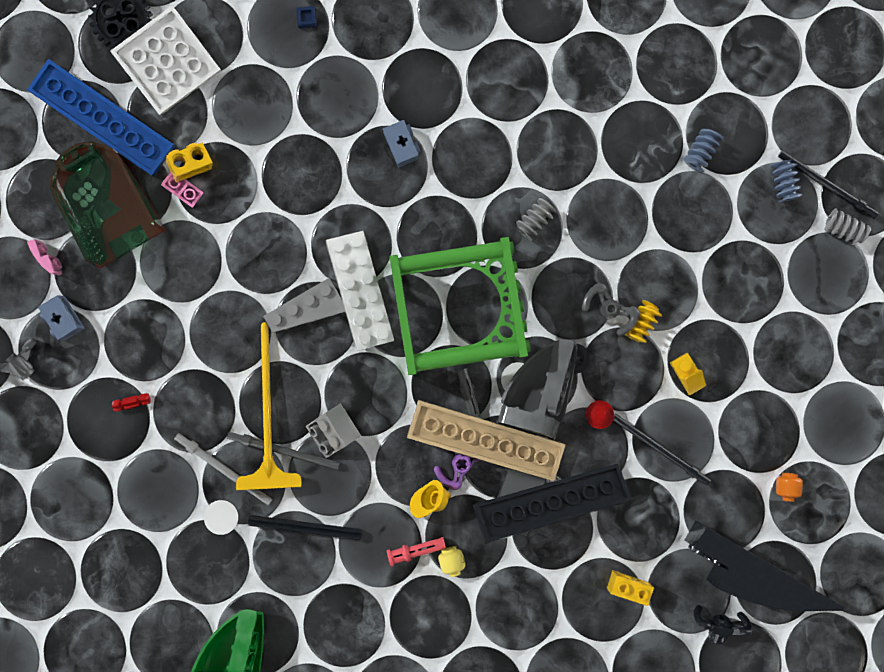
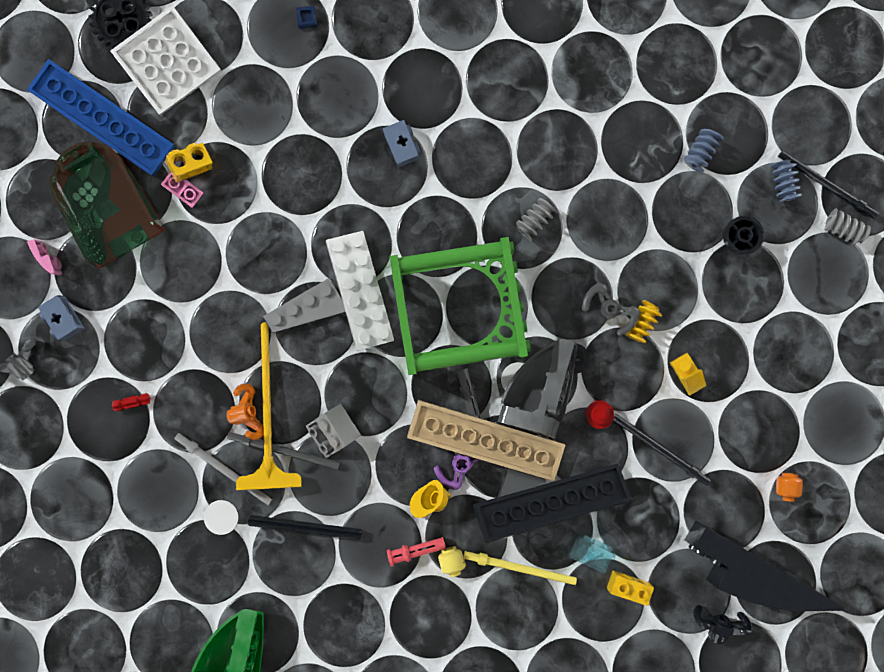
(245, 412): none -> orange piece
(483, 559): none -> light yellow bar
(592, 554): none -> clear light blue bracket
(743, 235): none -> black cylinder

